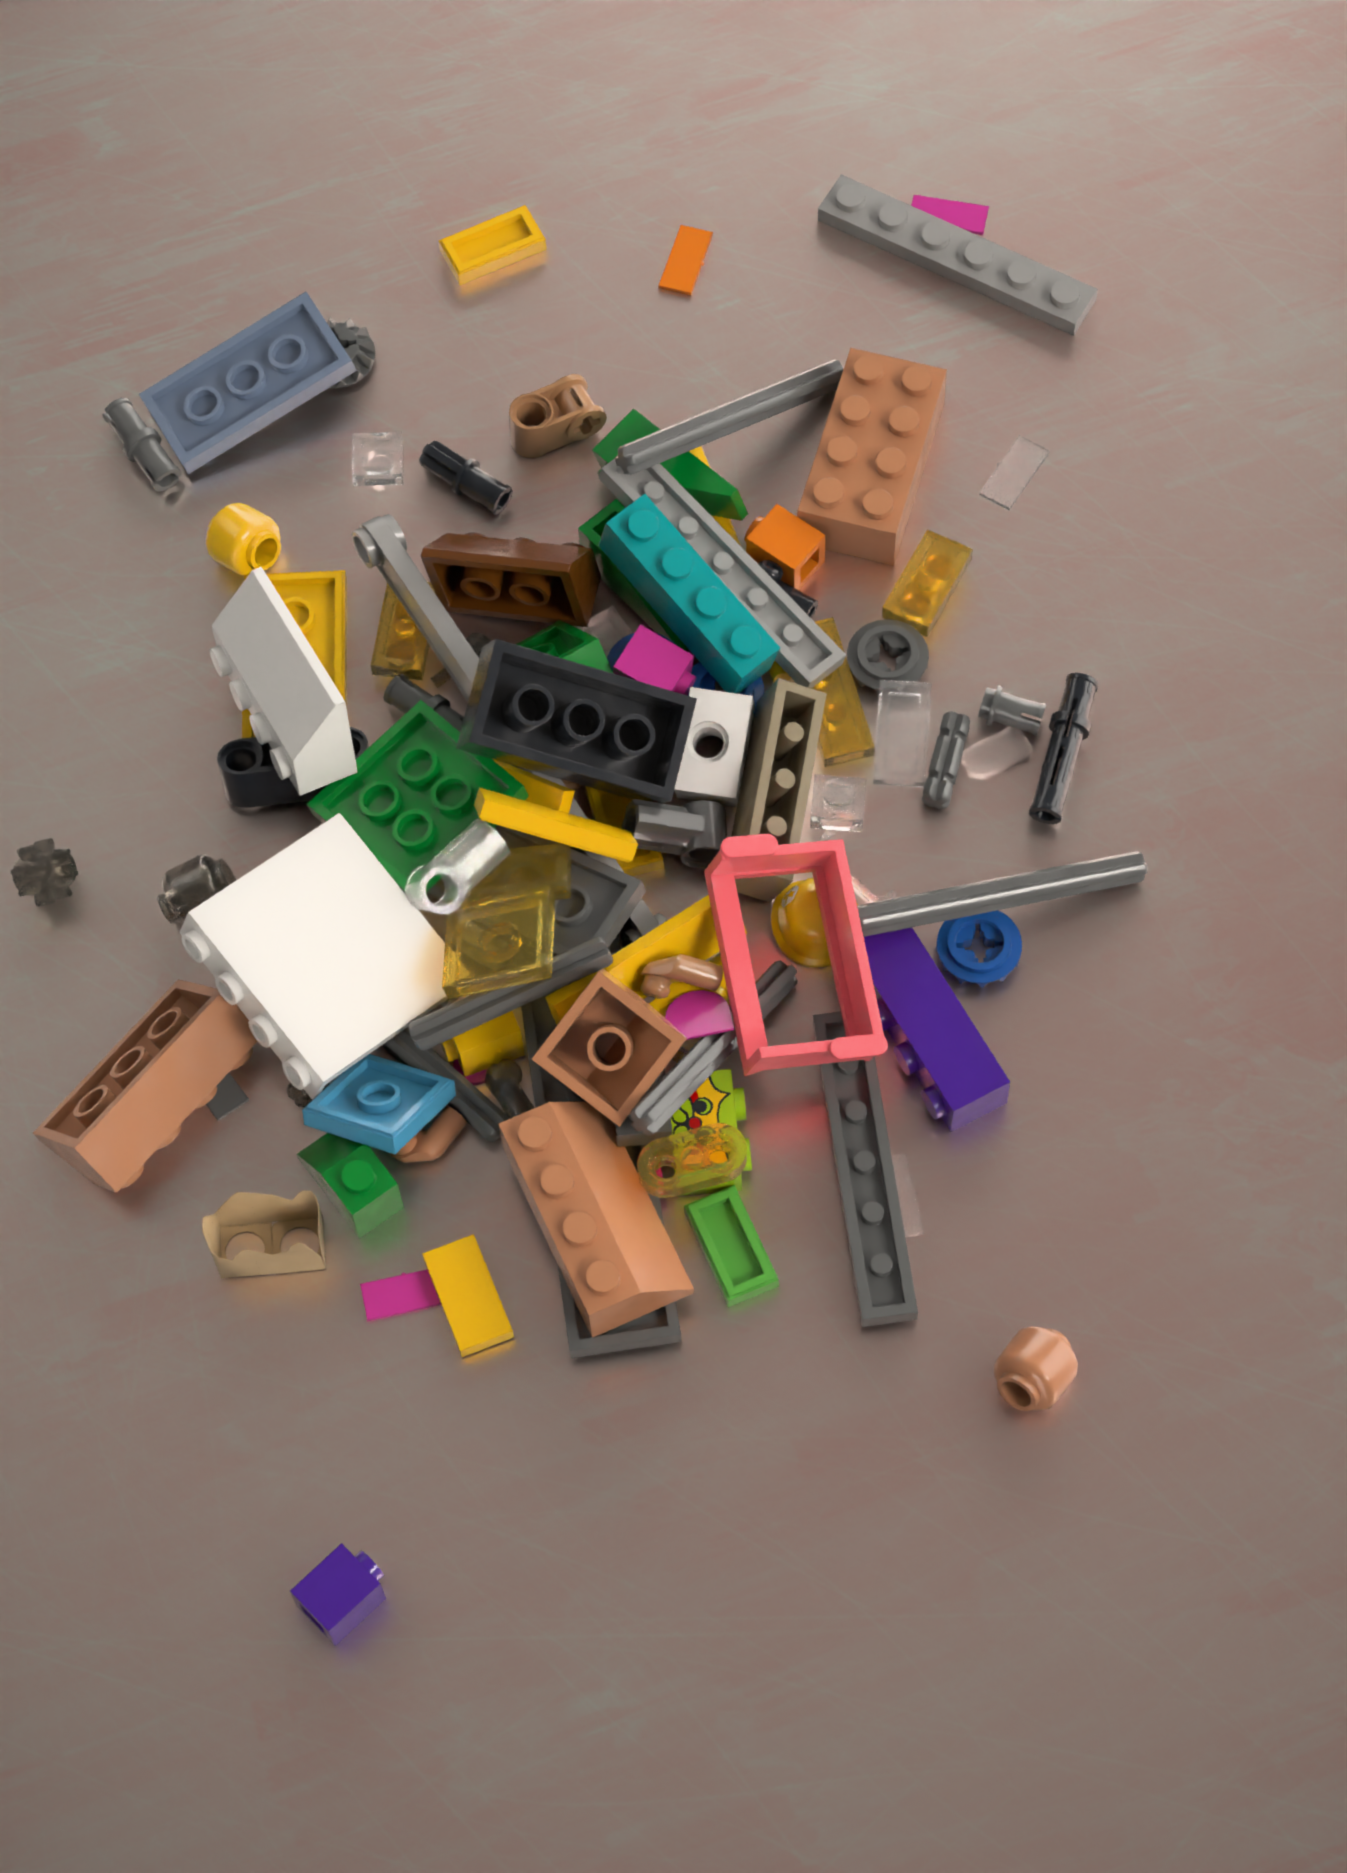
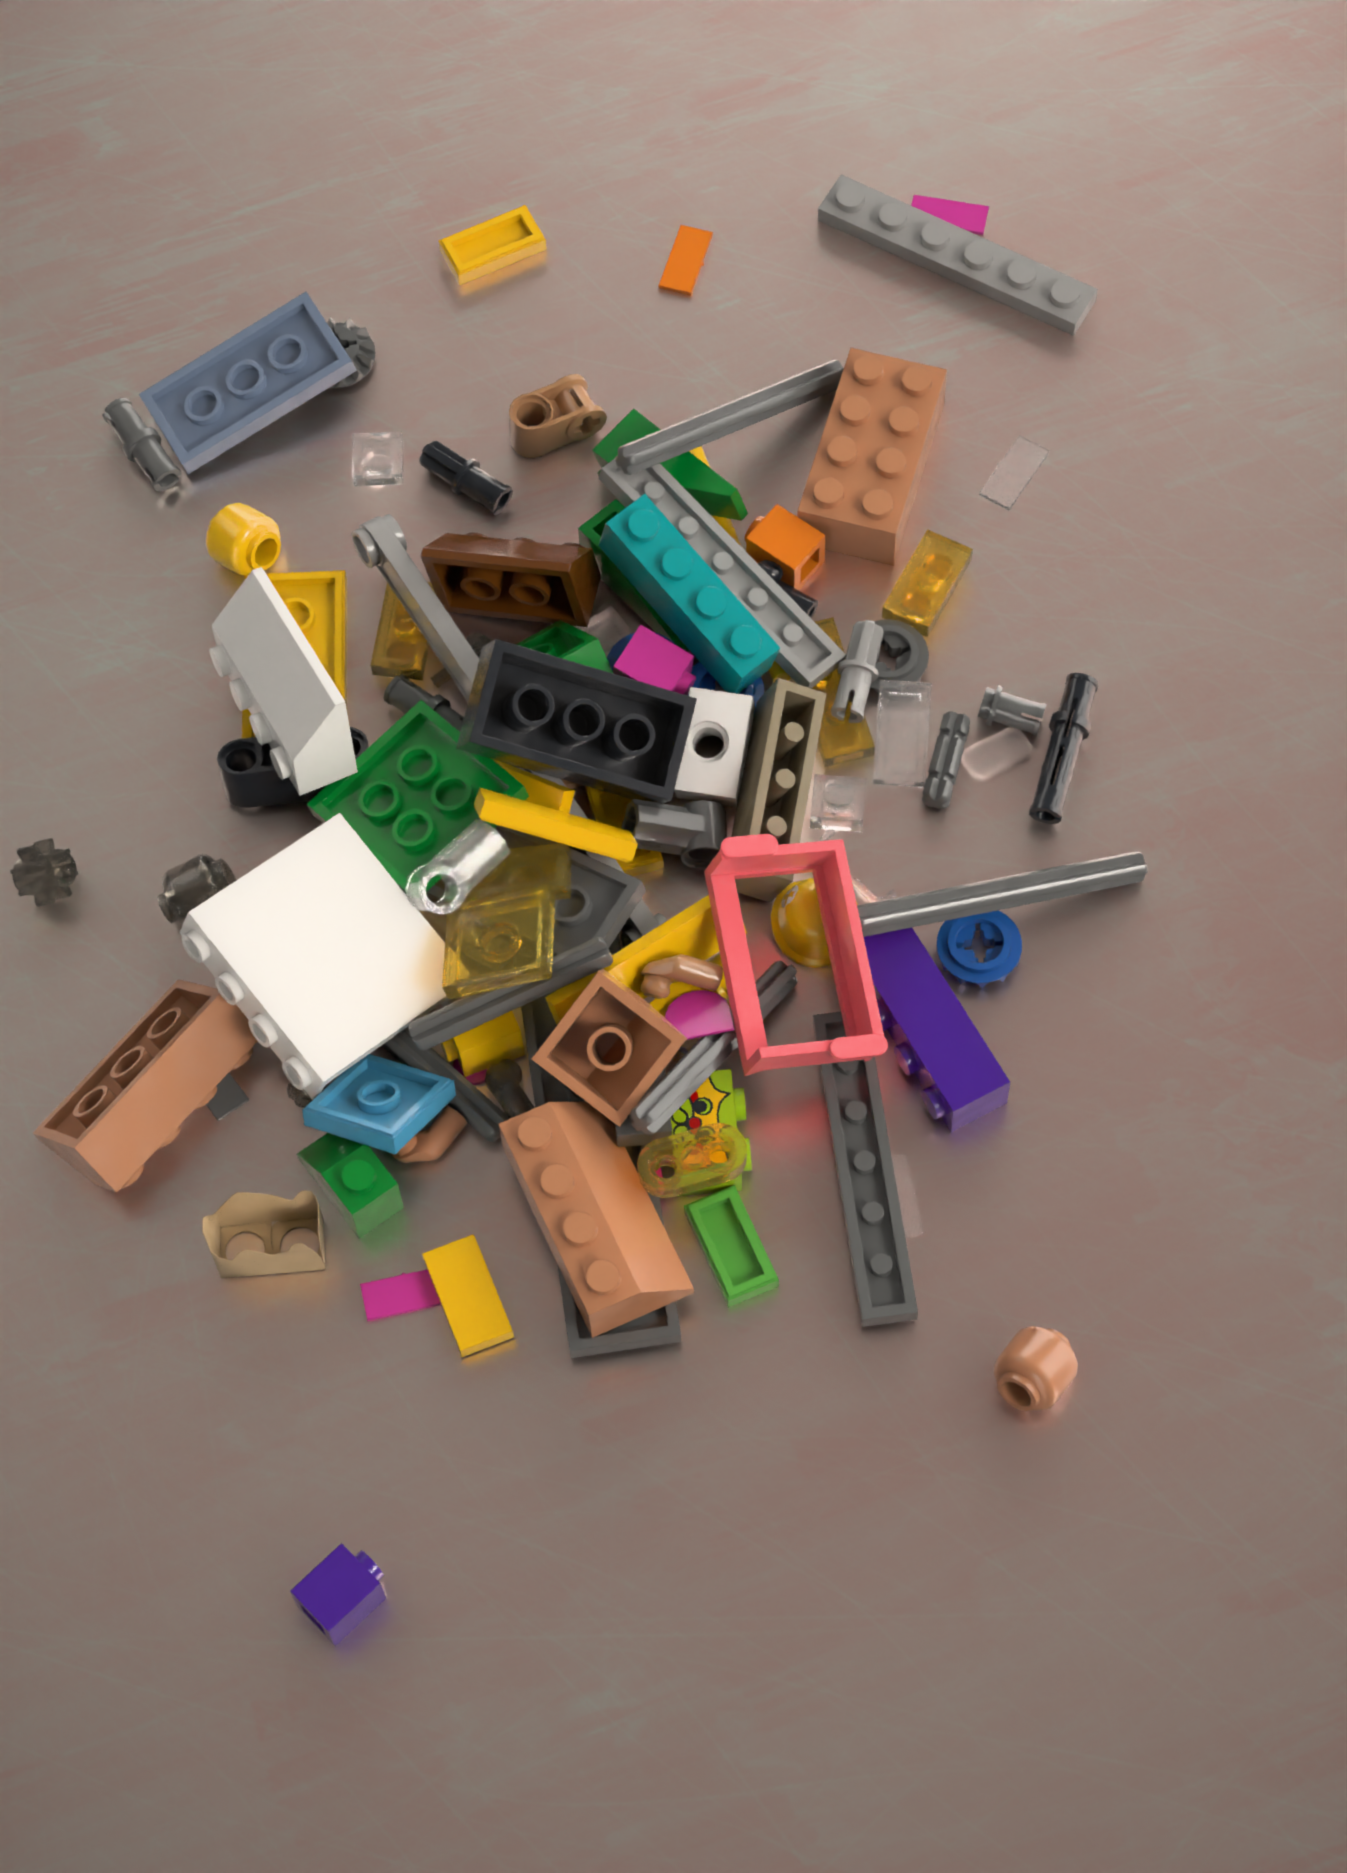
(858, 670): none -> light grey axle

